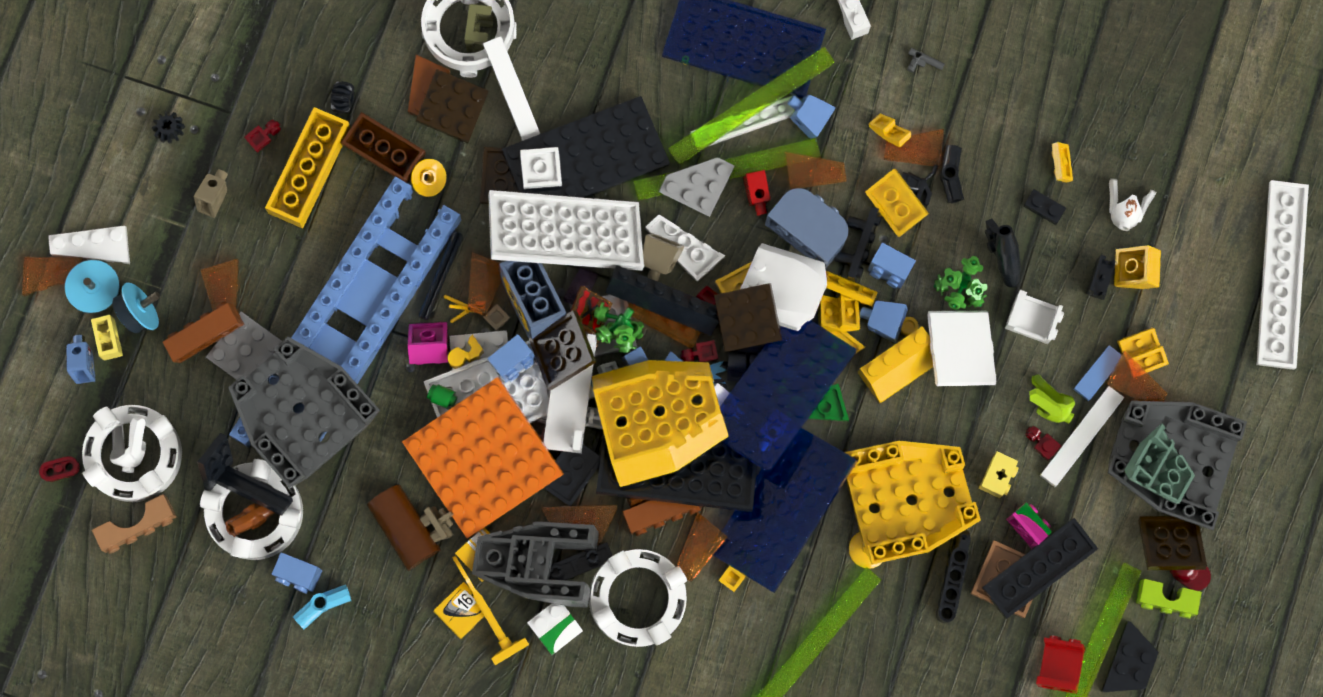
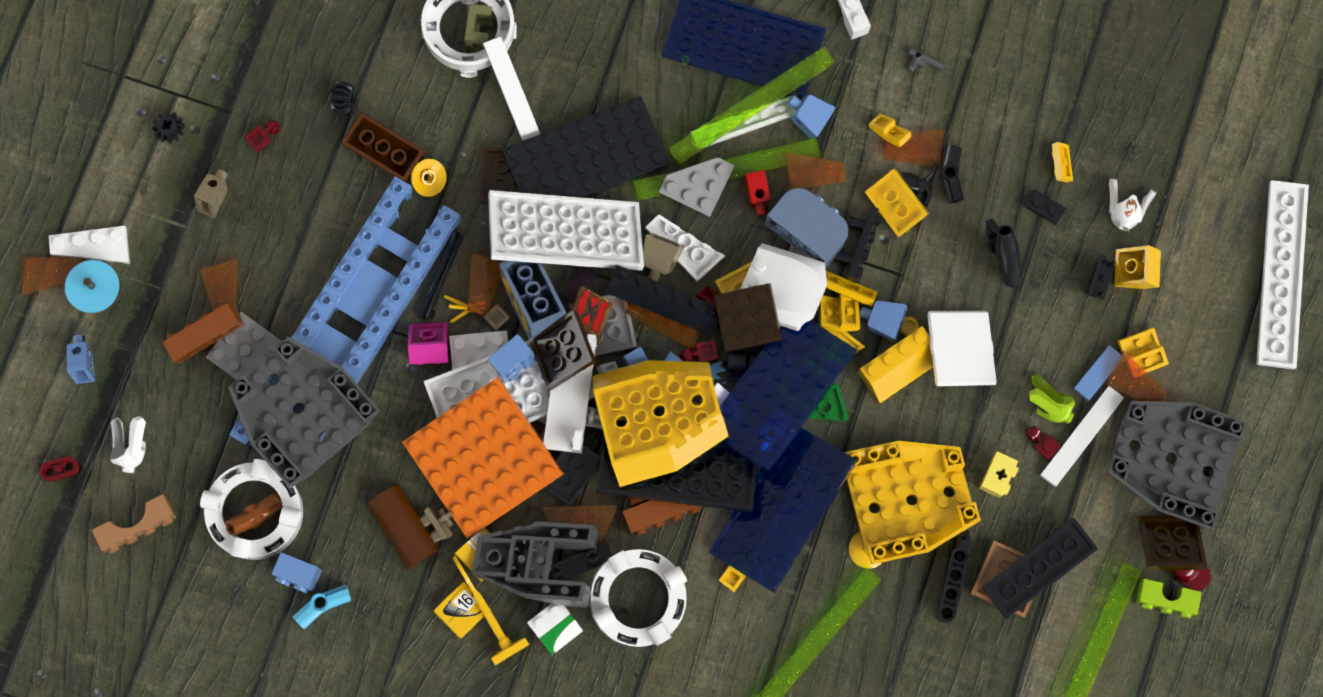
(106, 337): light yellow brick -> none
(136, 309): piece -> none
(149, 484): white piece -> none
(216, 469): black bracket -> none
(308, 168): yellow brick -> none
(422, 77): dark orange wing -> none
(442, 396): green brick -> none
(452, 106): dark brown plate -> none
(458, 357): yellow leg -> none
(540, 168): white plate -> none
(623, 329): bright green plant -> none
(699, 546): clear orange wing -> none
(891, 266): medium blue brick -> none
(962, 280): bright green plant -> none
(1029, 525): dark pink slope -> none
(1034, 318): white panel -> none
(1061, 664): red panel -> none
(1131, 662): black wing -> none
(1160, 467): sand green wedge -> none

